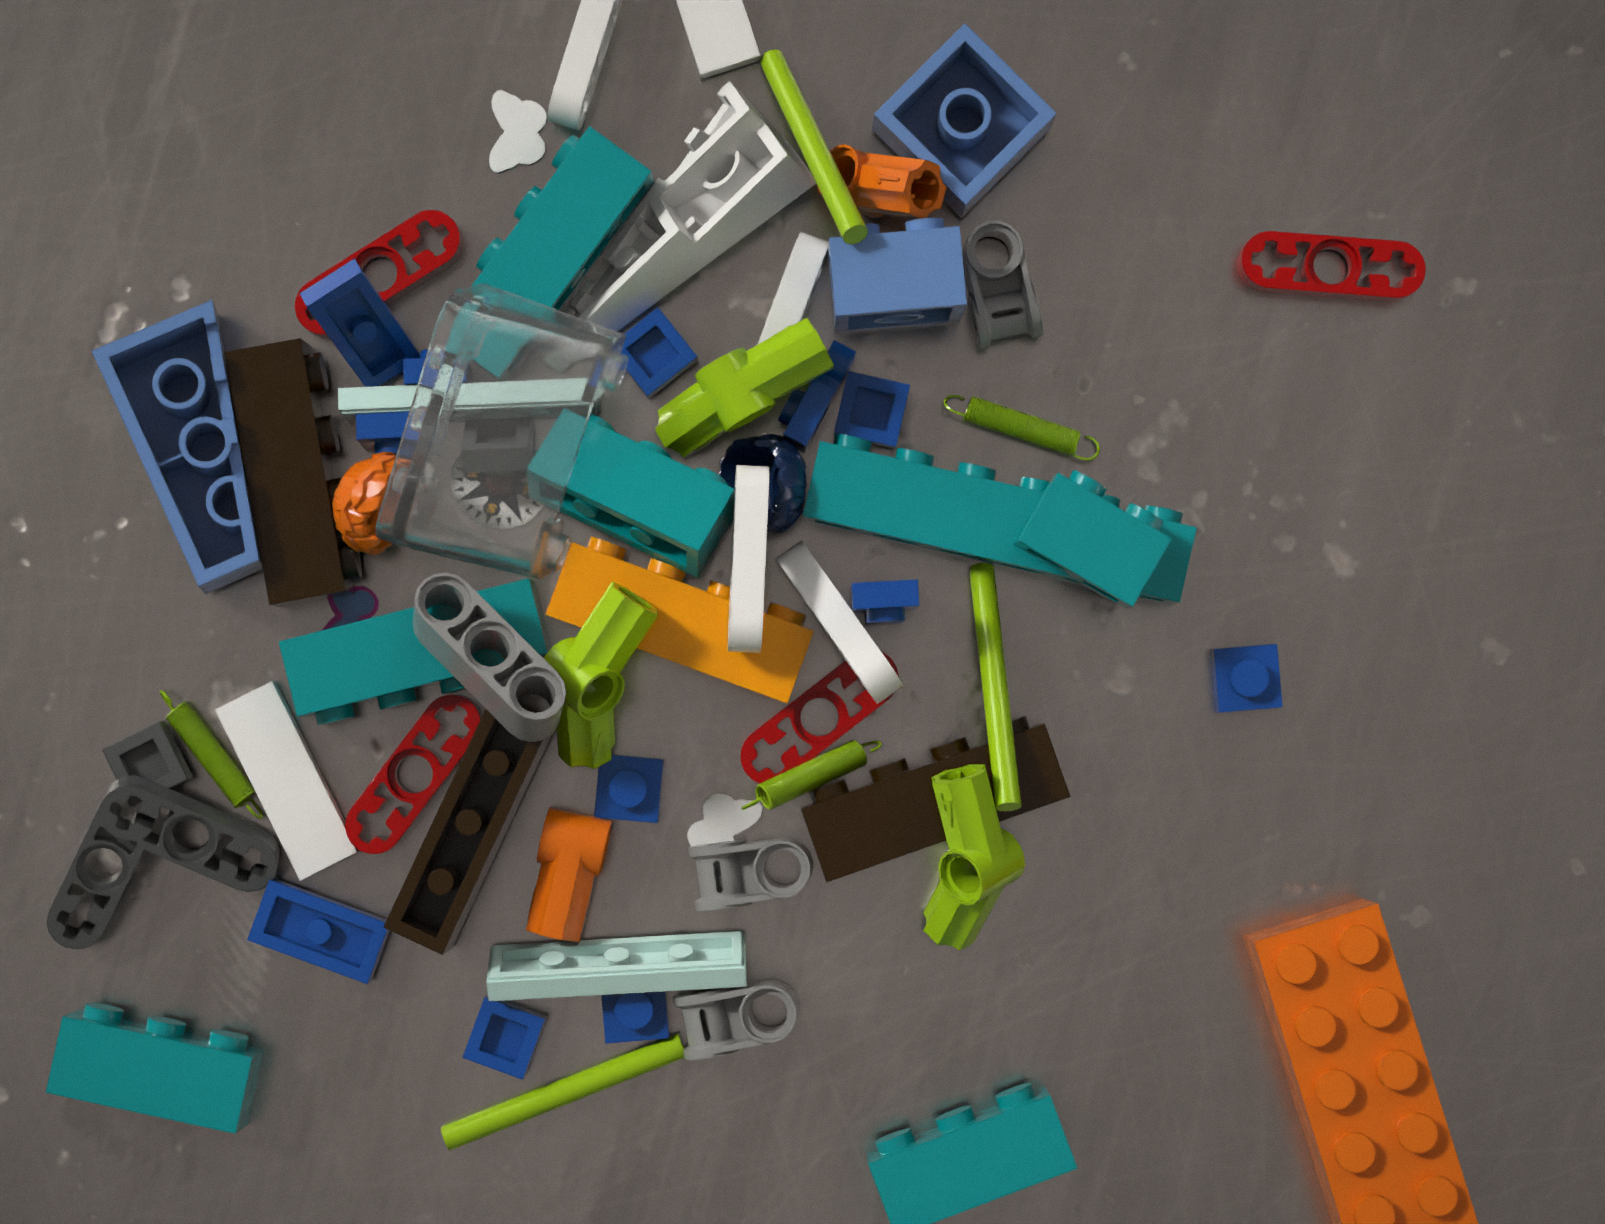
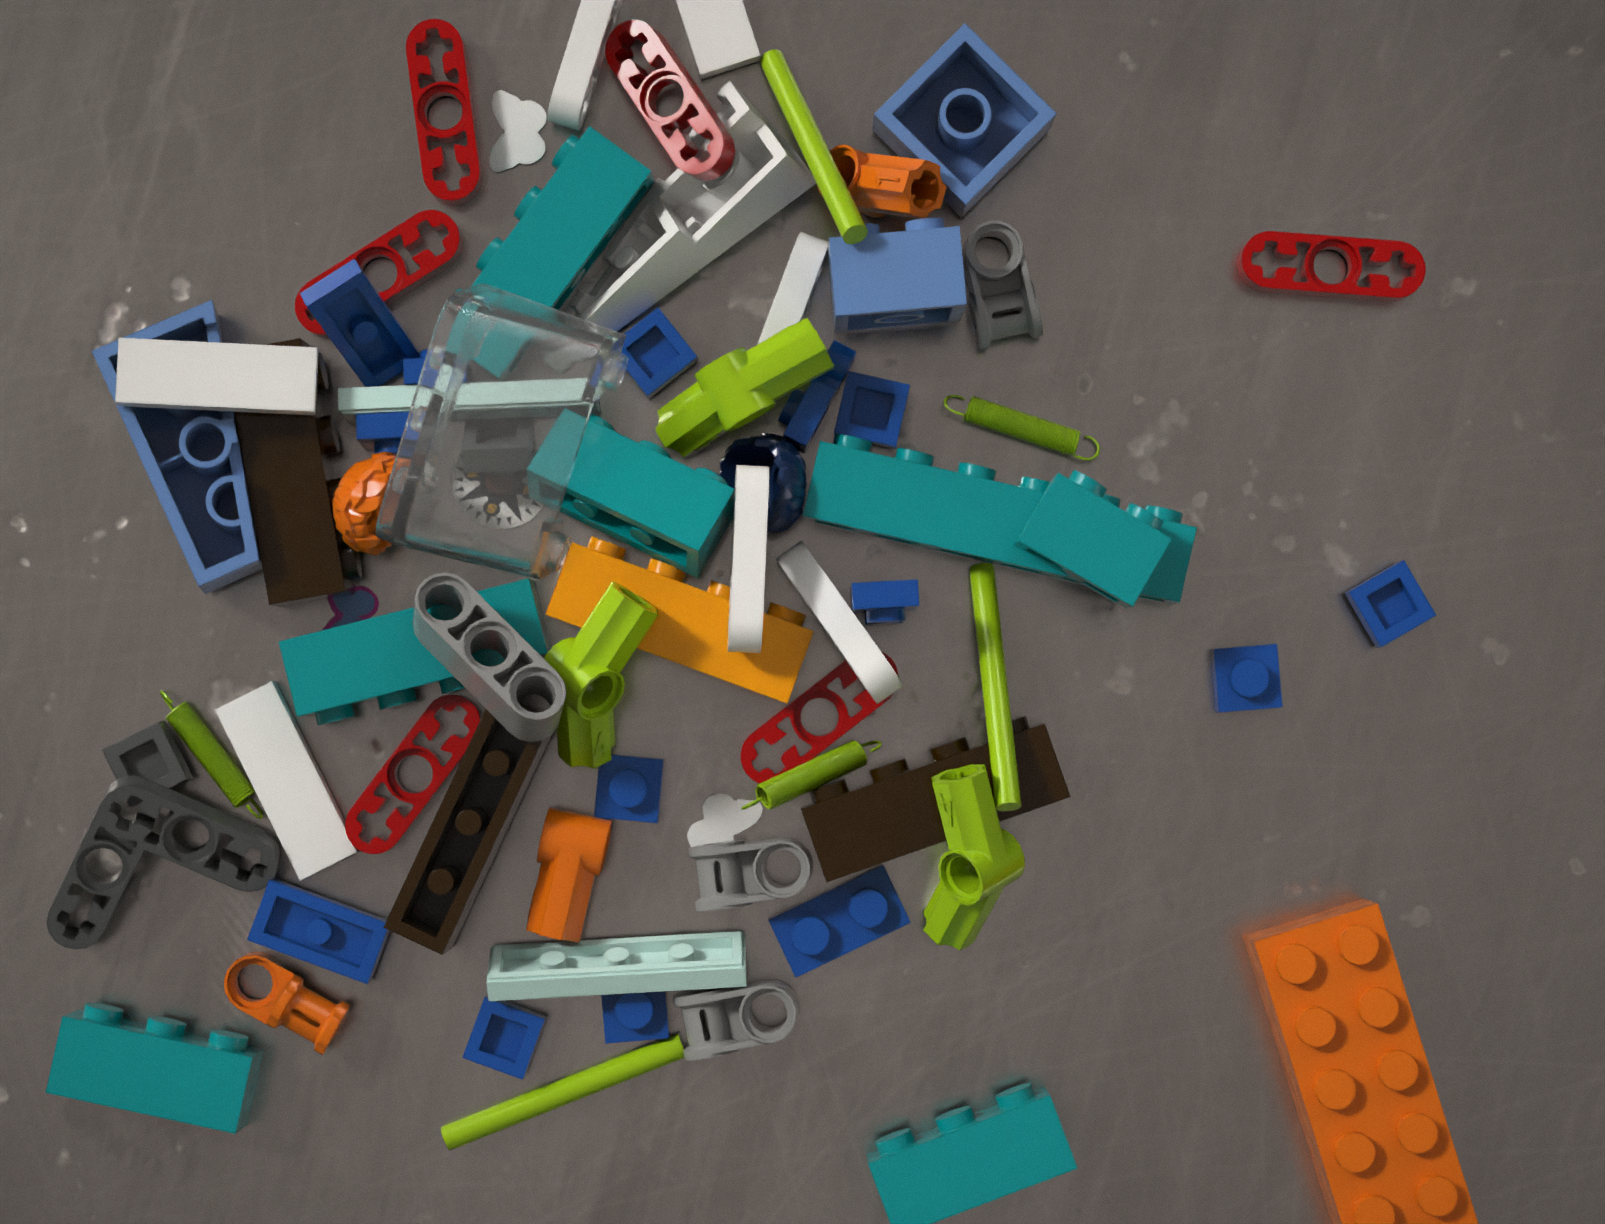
(216, 376): none -> white tile
(287, 1003): none -> orange connector
(454, 64): none -> red beam
(694, 111): none -> beam
(839, 920): none -> blue plate
(1390, 604): none -> blue plate

